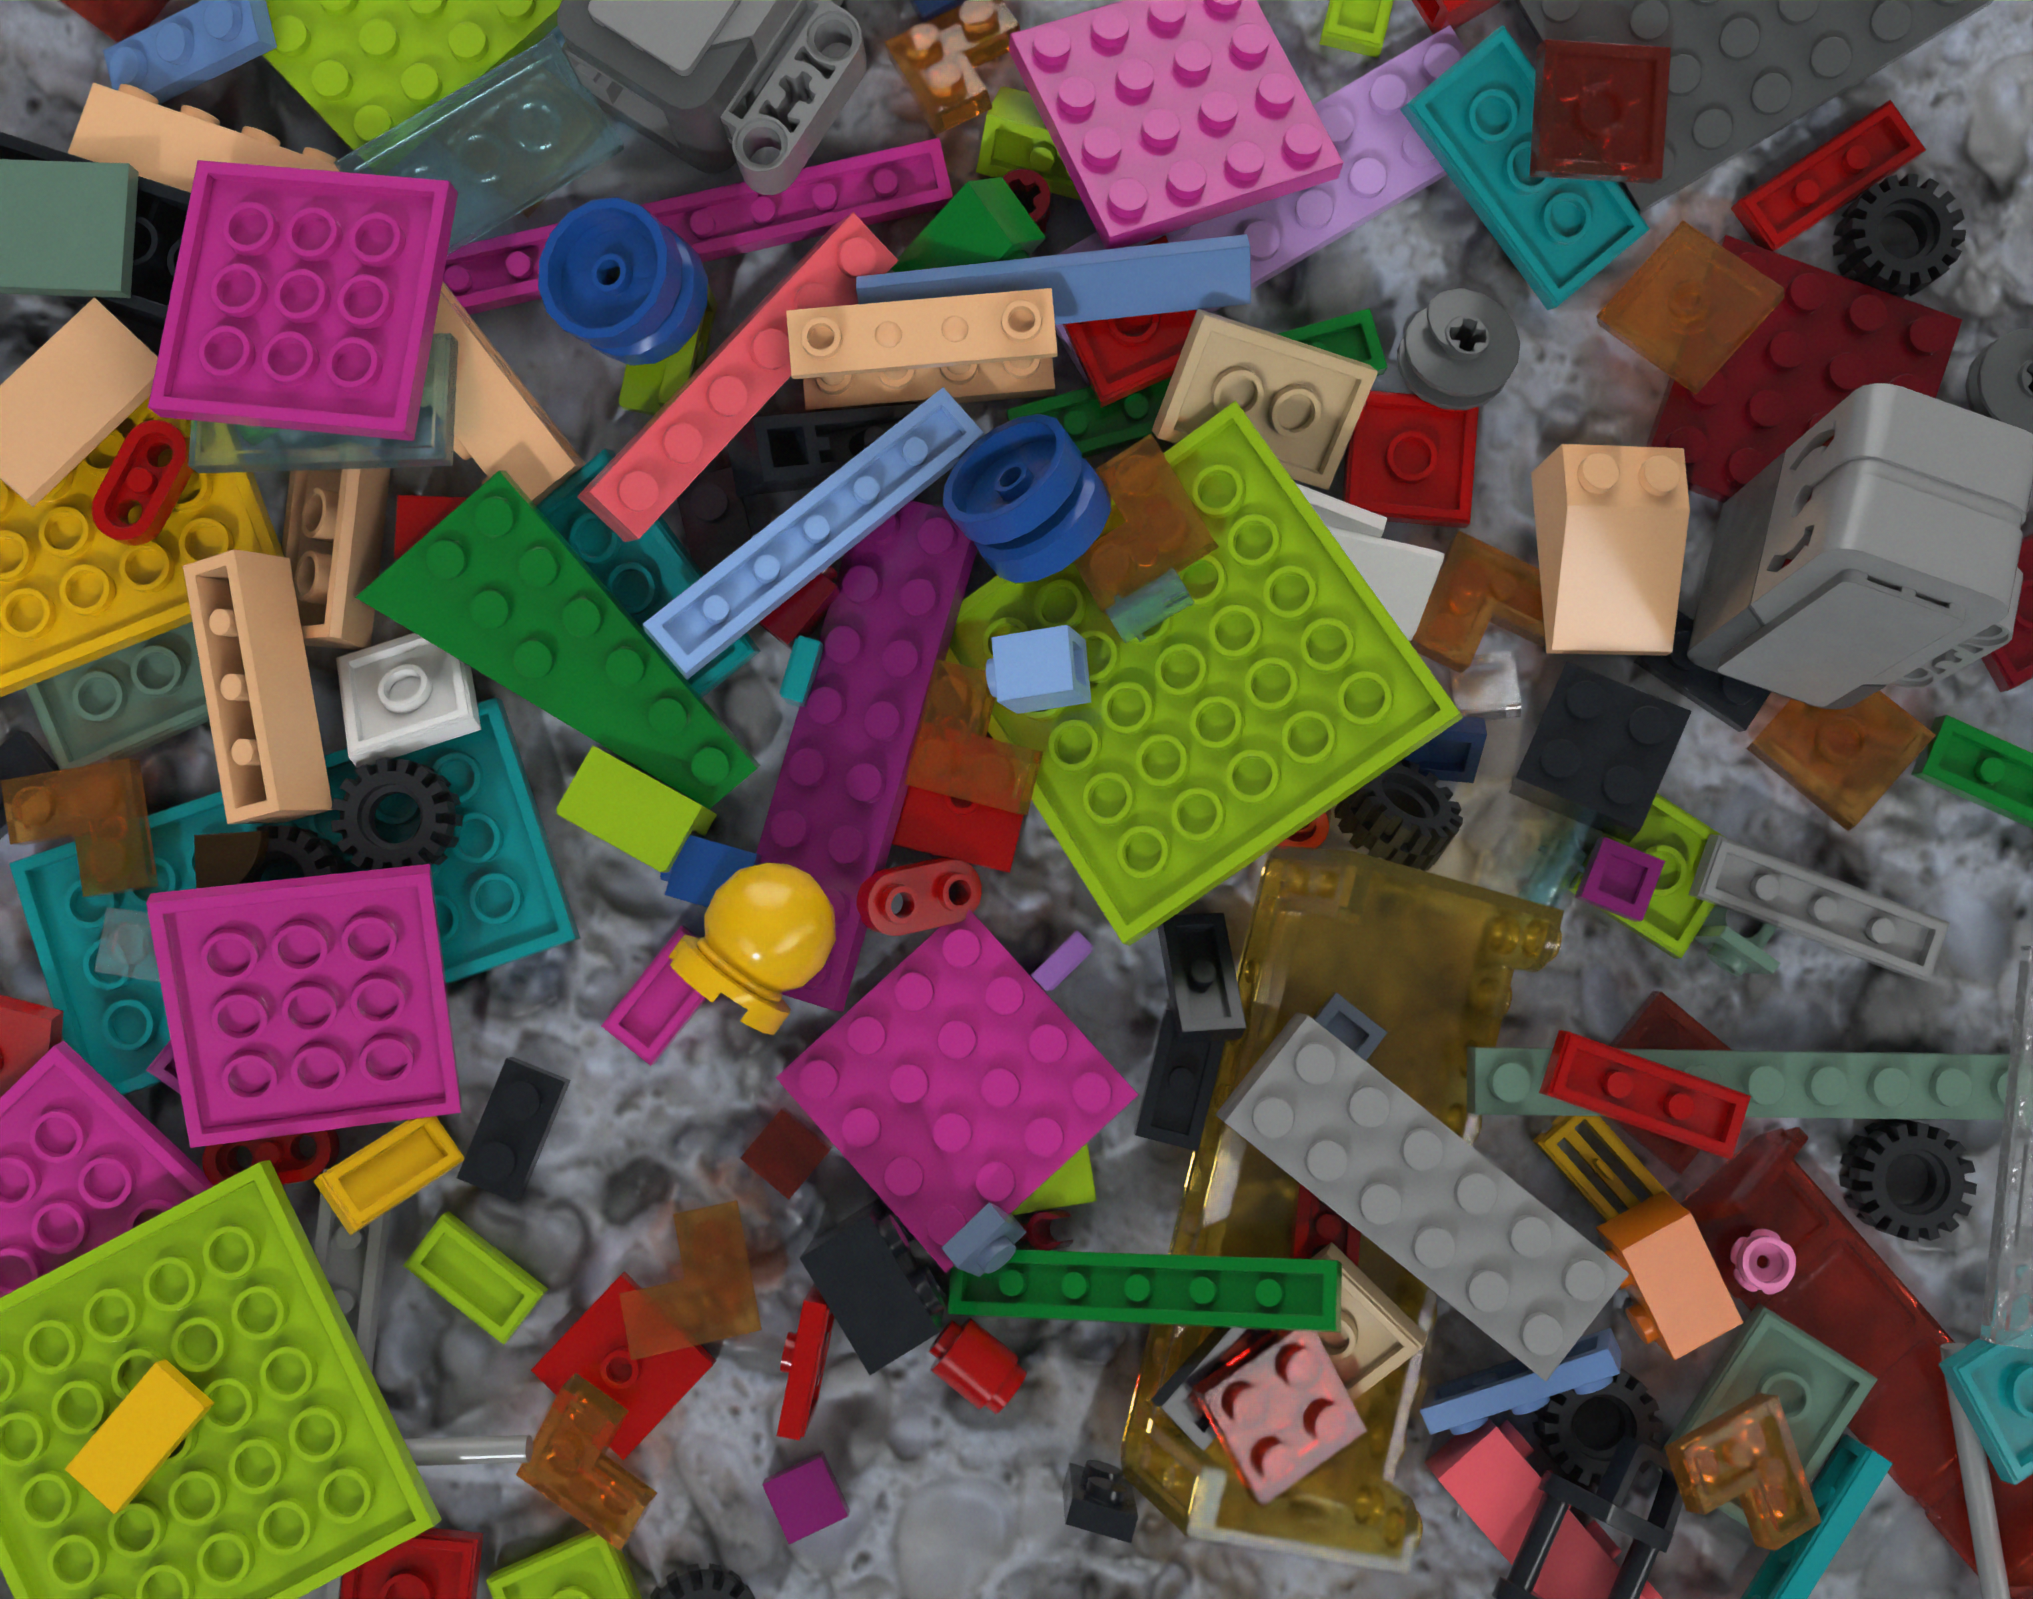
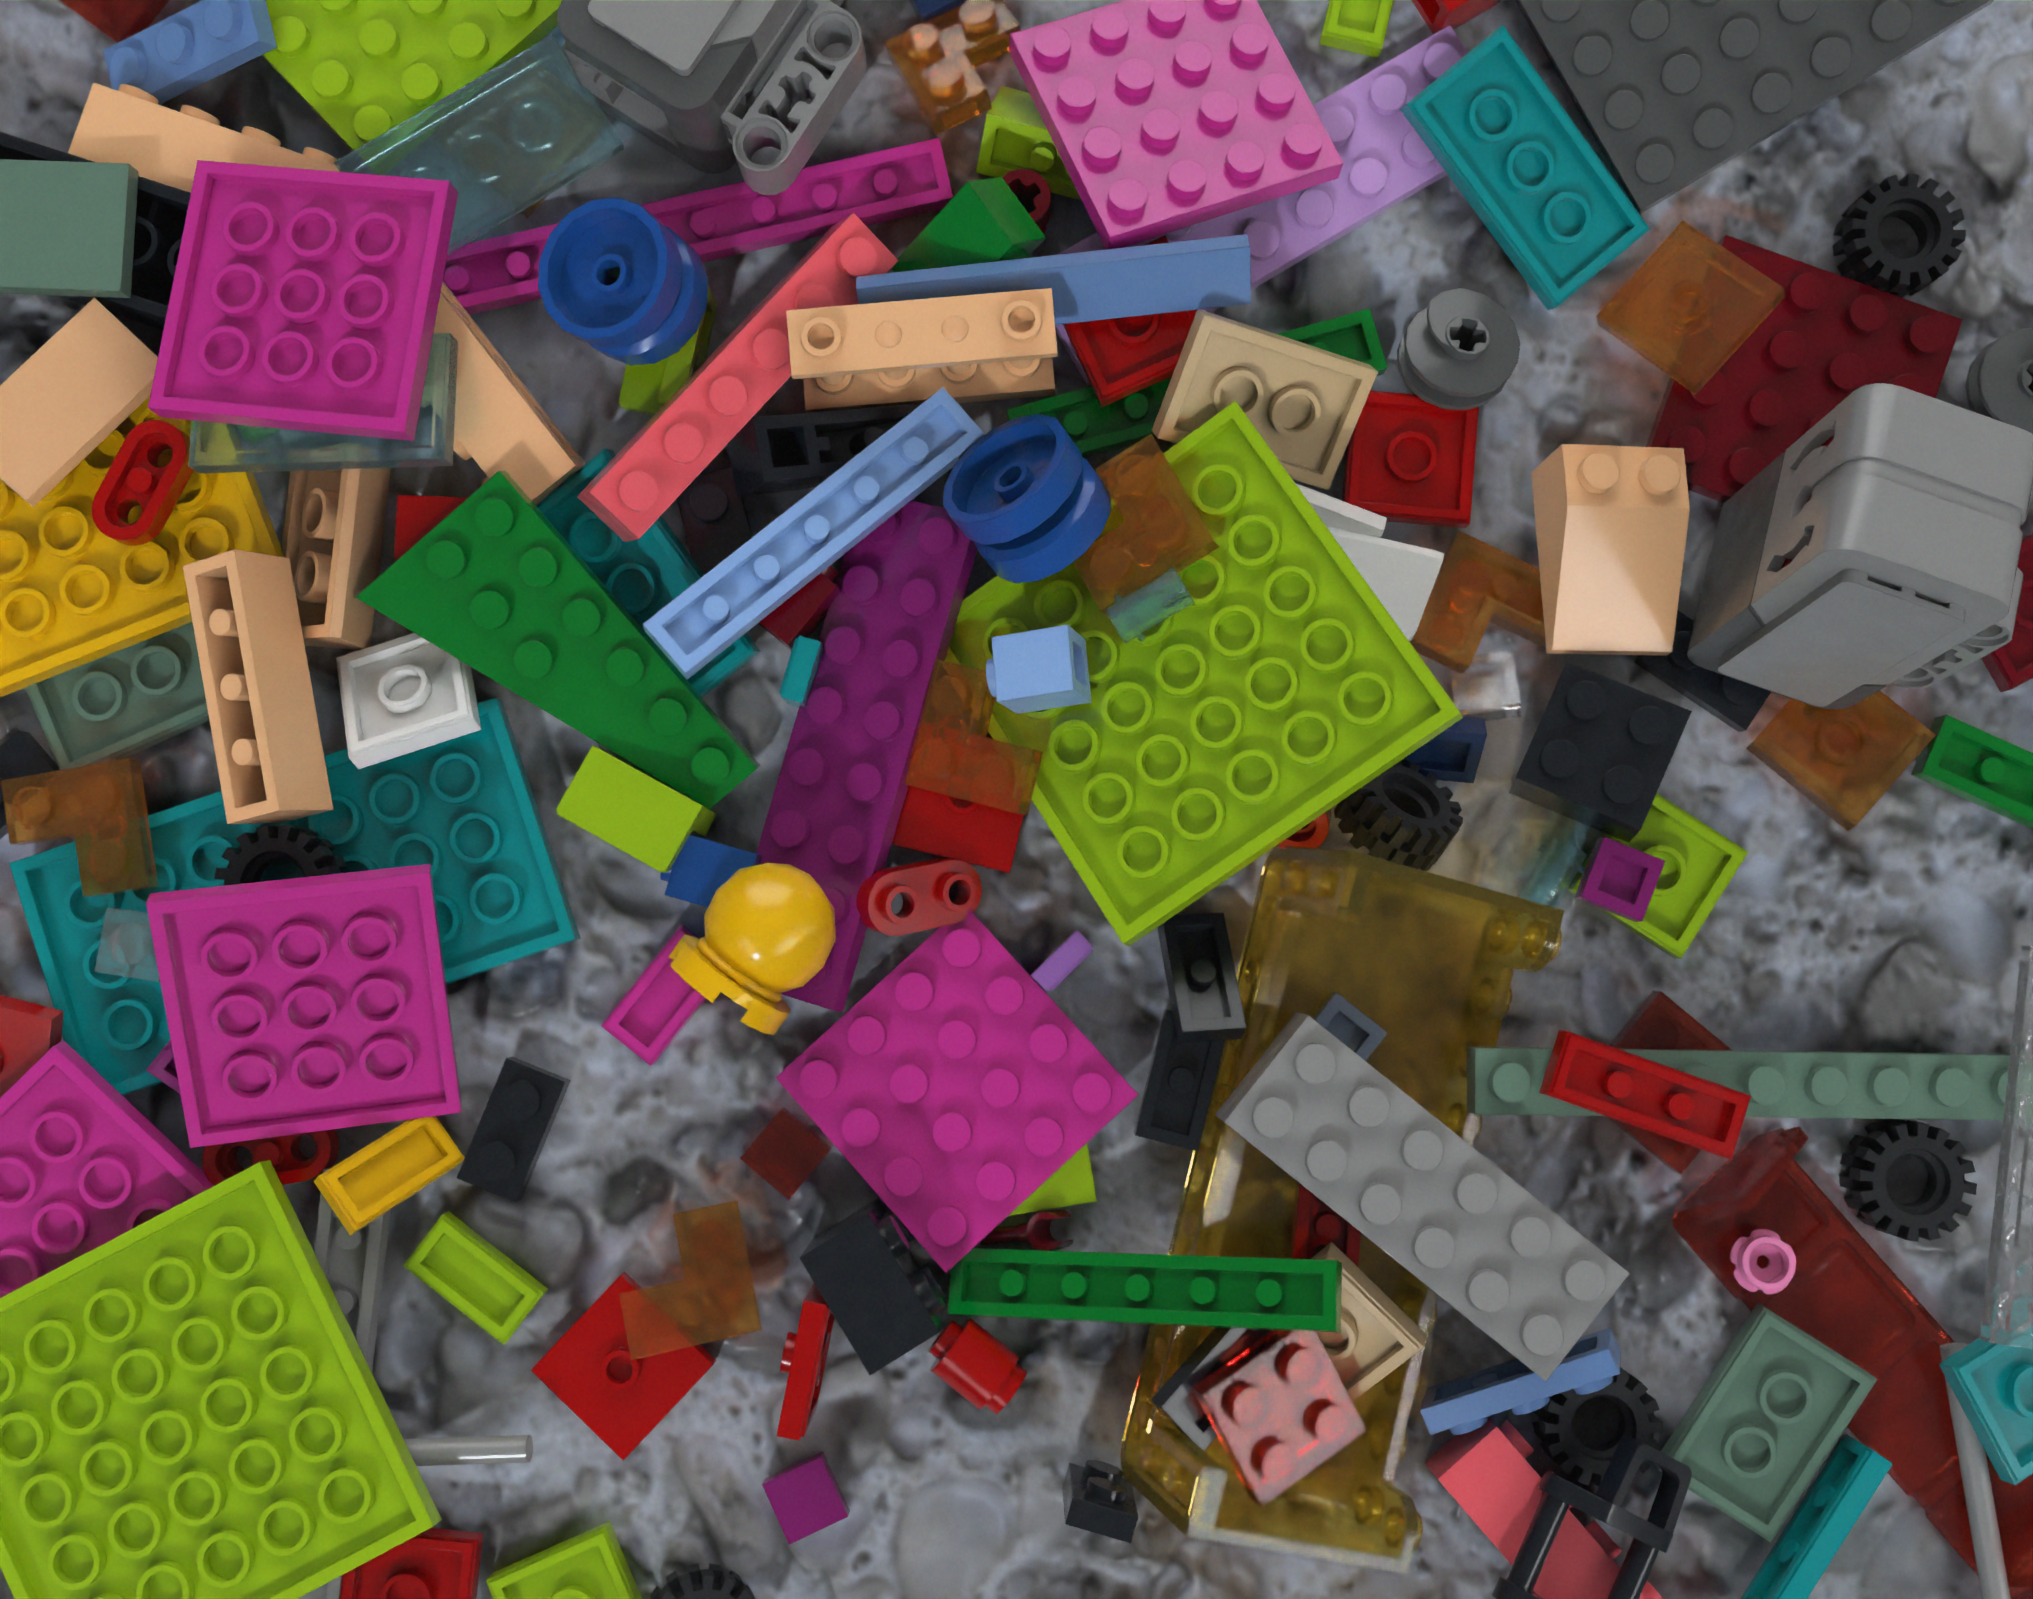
(139, 1436): yellow tile -> none
(228, 857): dark brown tile -> none
(370, 789): black tyre -> none
(573, 1467): clear orange plate -> none
(985, 1241): sand blue plate -> none
(1564, 1128): yellow tile -> none
(1599, 111): clear red plate -> none
(1671, 1277): orange brick -> none
(1733, 951): sand green bracket -> none
(1751, 1457): clear orange plate -> none
(1819, 908): light grey tile -> none
(1828, 178): red tile -> none

